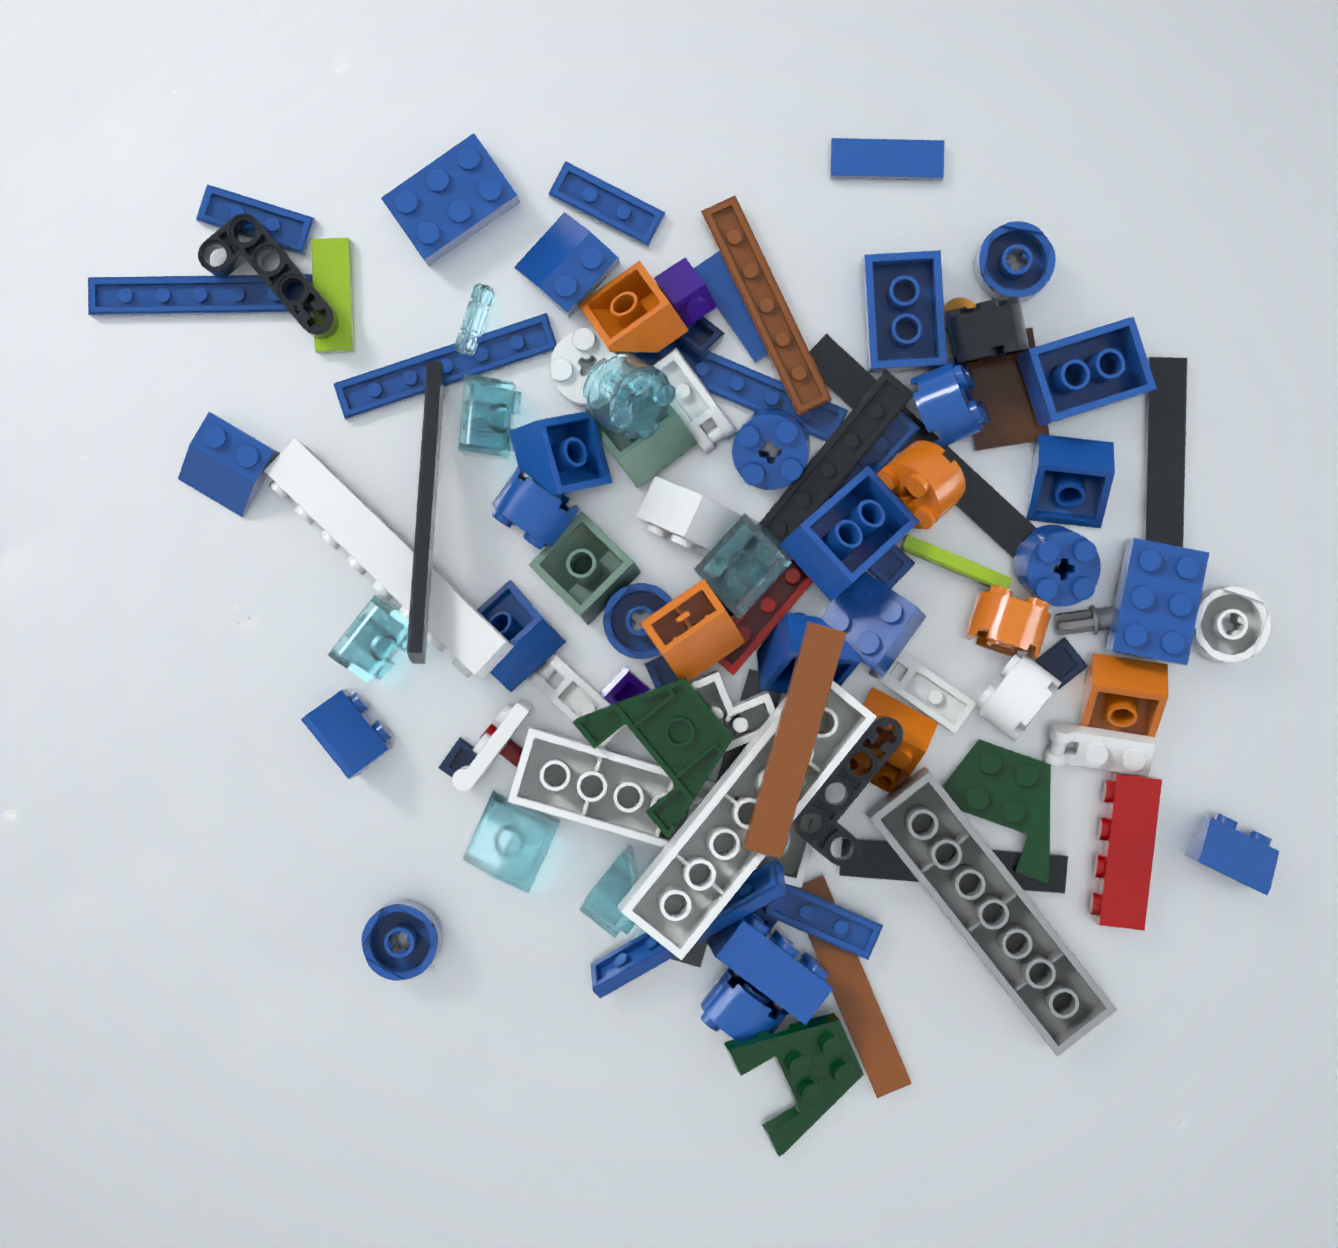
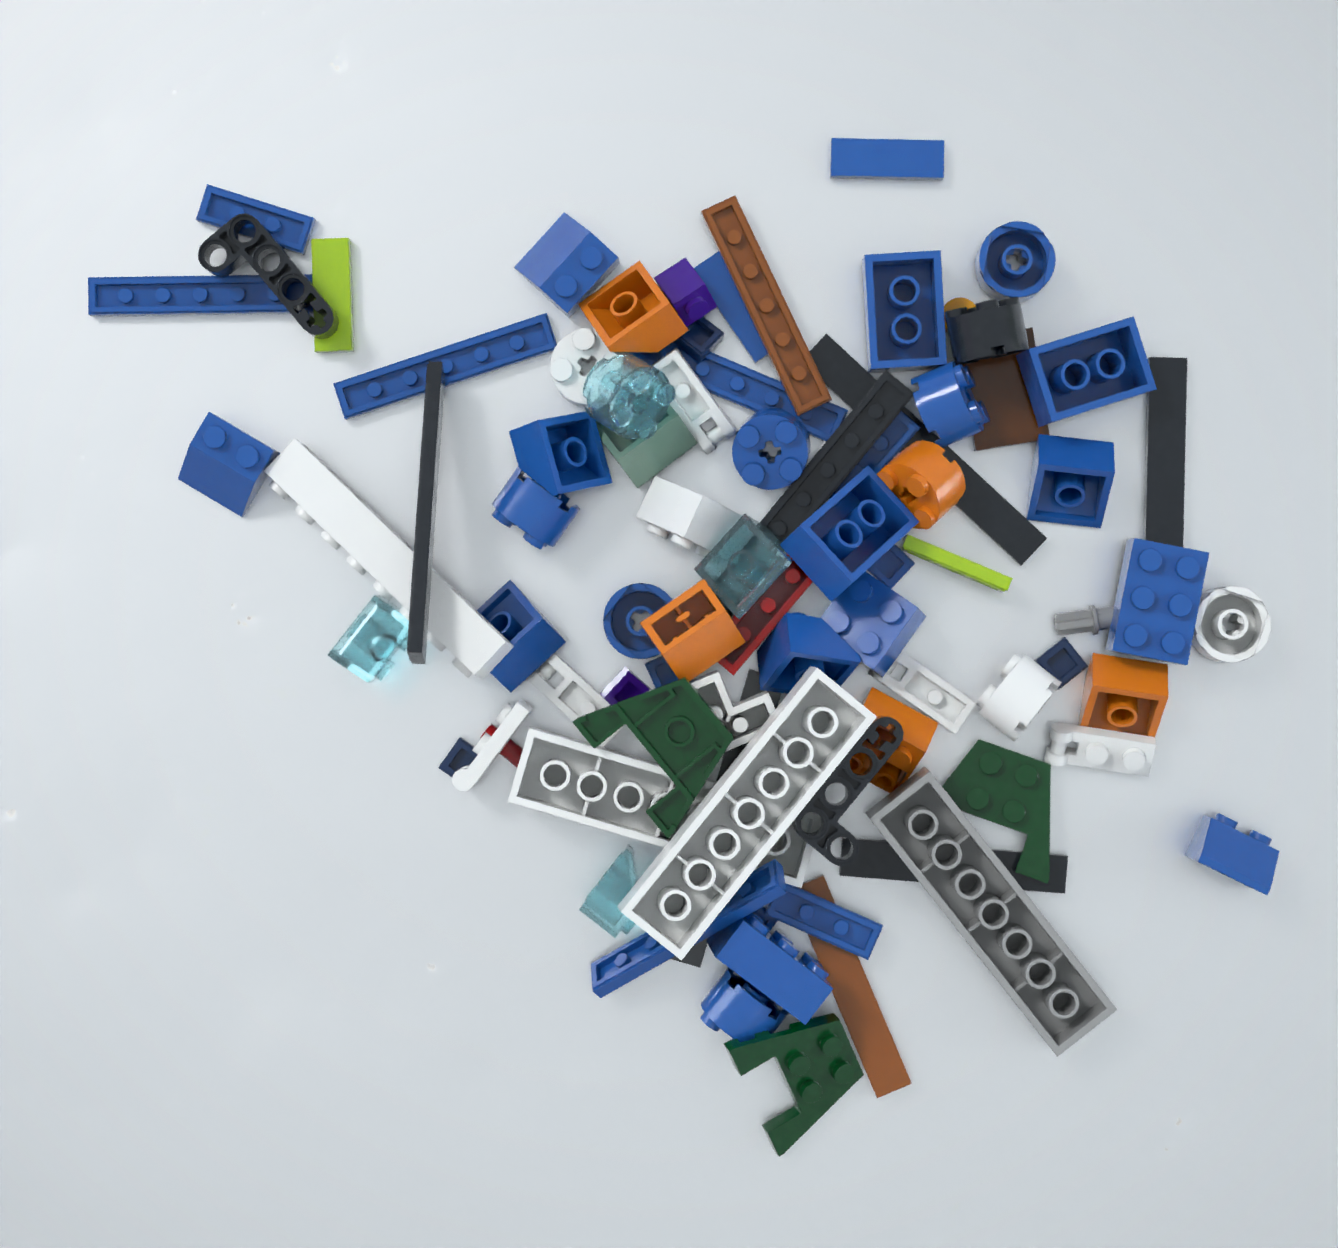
(348, 732): blue slope -> none
(380, 944): blue brick -> none
(451, 199): blue brick -> none
(474, 319): clear light blue axle -> none
(488, 417): clear light blue slope -> none
(511, 842): clear light blue slope -> none
(585, 568): sand green slope -> none
(606, 204): blue tile -> none
(794, 740): dark orange tile -> none
(1008, 623): orange brick -> none
(1056, 546): blue brick -> none
(1126, 851): red brick -> none

